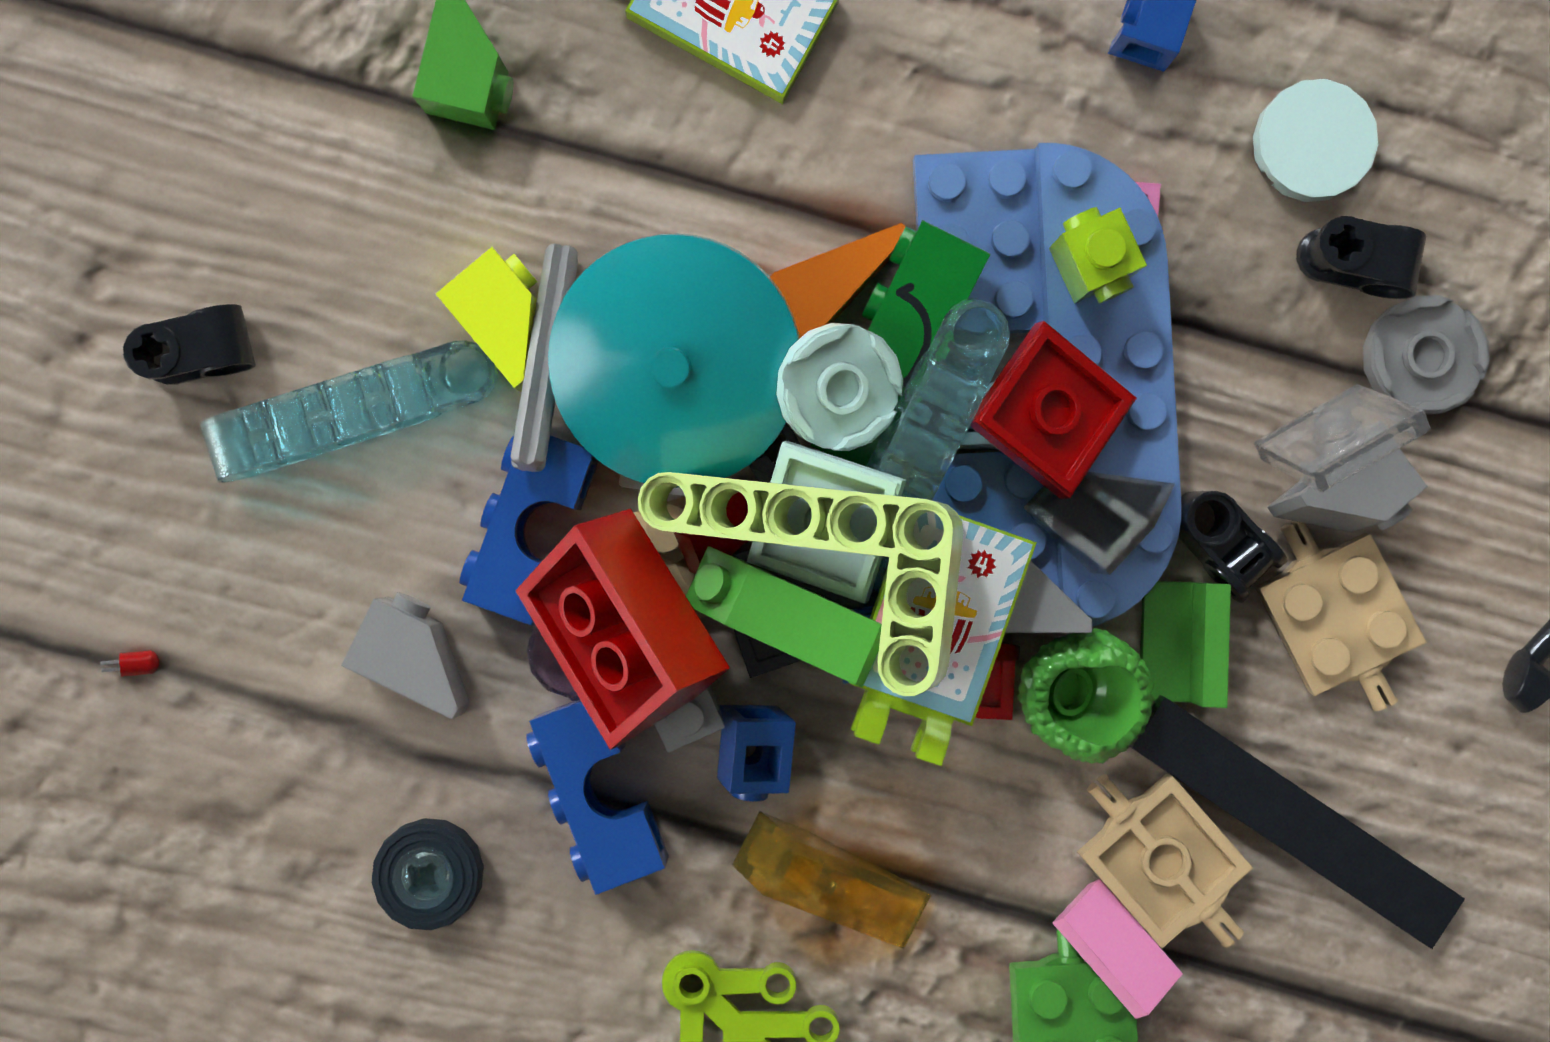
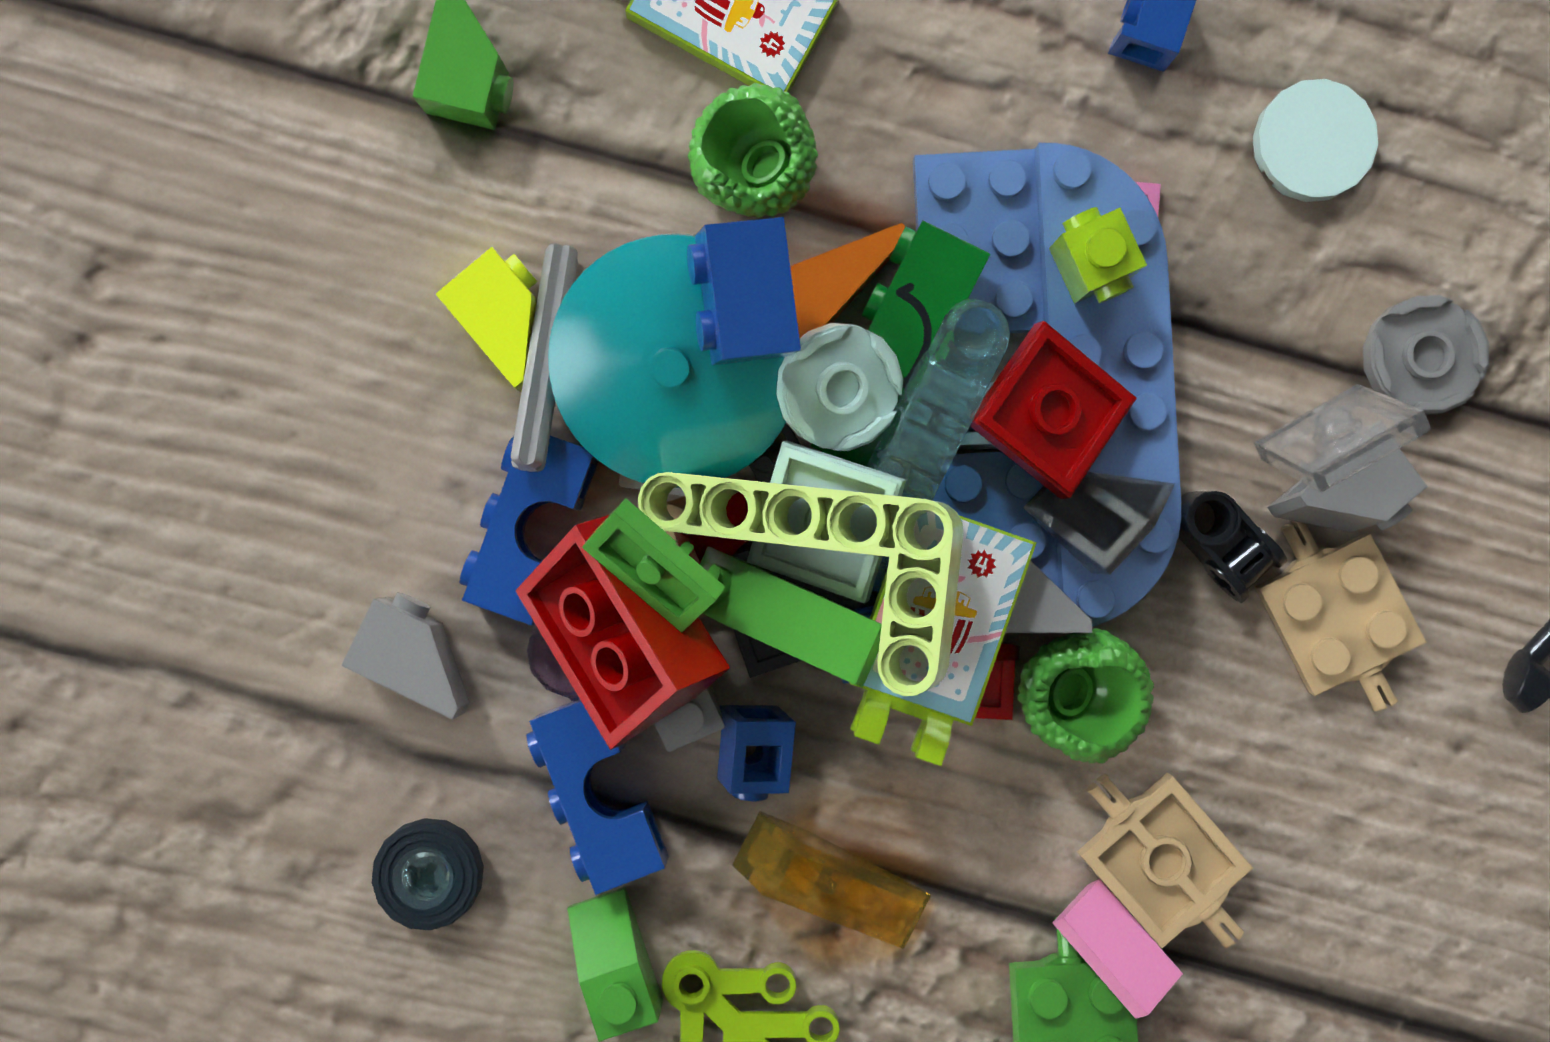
(134, 663): red piece -> none
(200, 346): black piece -> none
(347, 409): clear light blue piece -> none
(613, 965): none -> bright green slope
(654, 565): none -> bright green plate
(744, 291): none -> blue brick
(753, 151): none -> bright green hair
(1187, 641): bright green panel -> none
(1297, 822): black tile -> none
(1371, 256): black piece -> none

